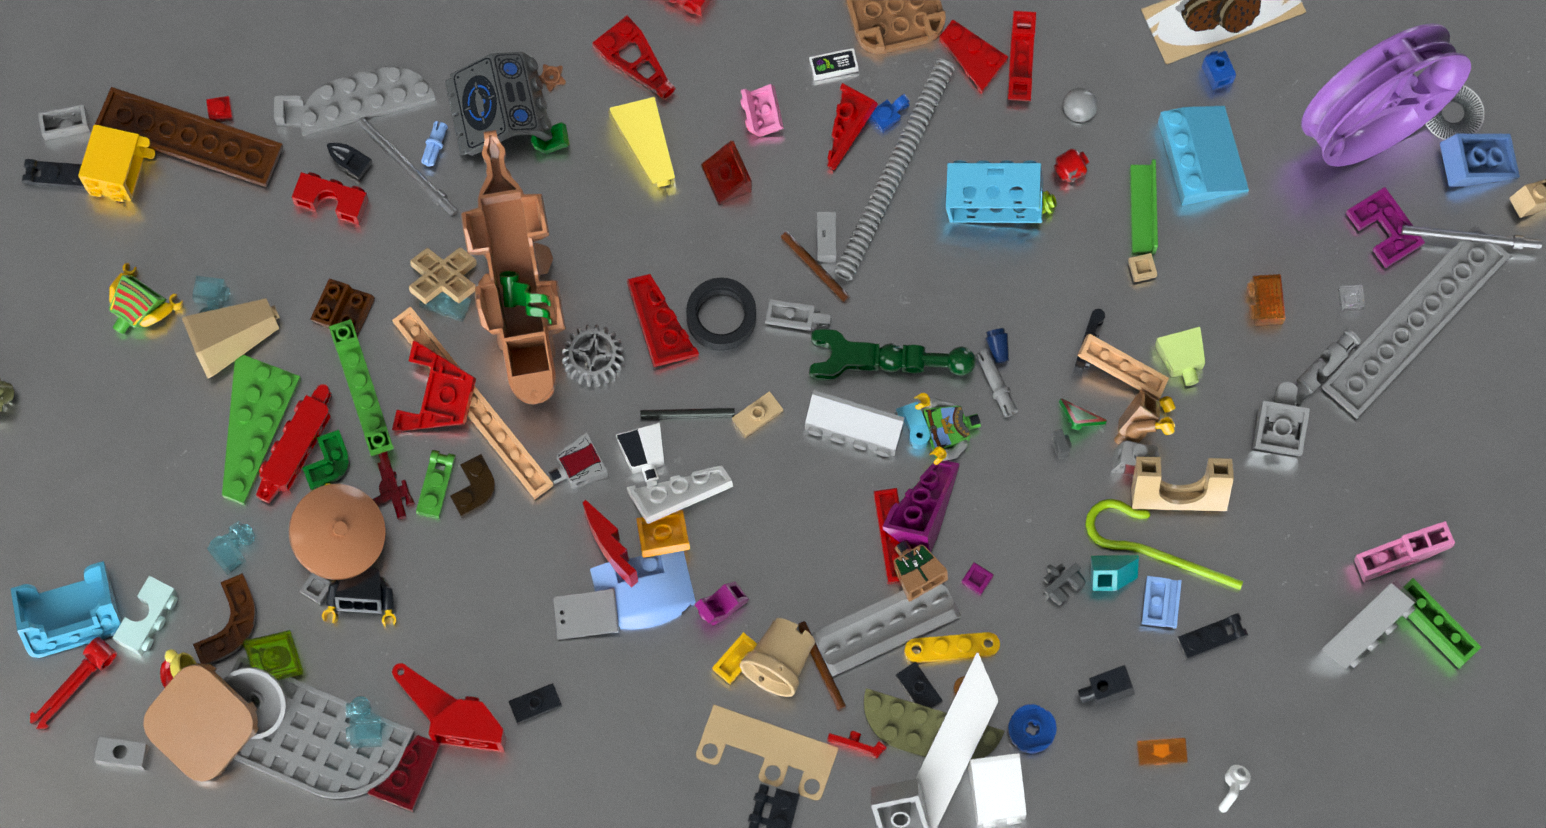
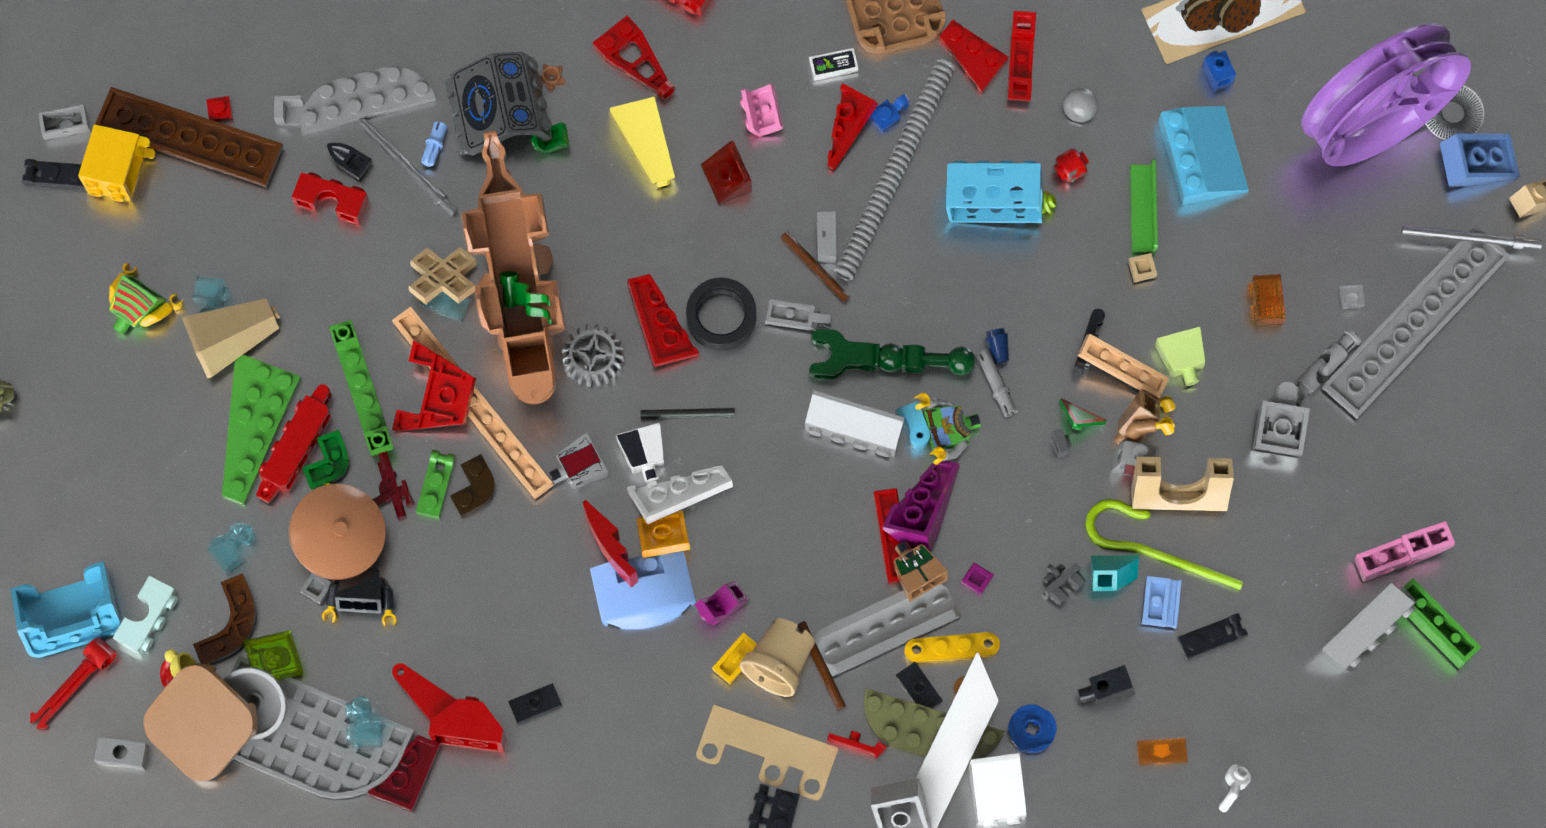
(341, 303): reddish brown slope -> none
(586, 614): light grey container -> none
(757, 414): tan plate -> none
(1385, 209): magenta plate -> none

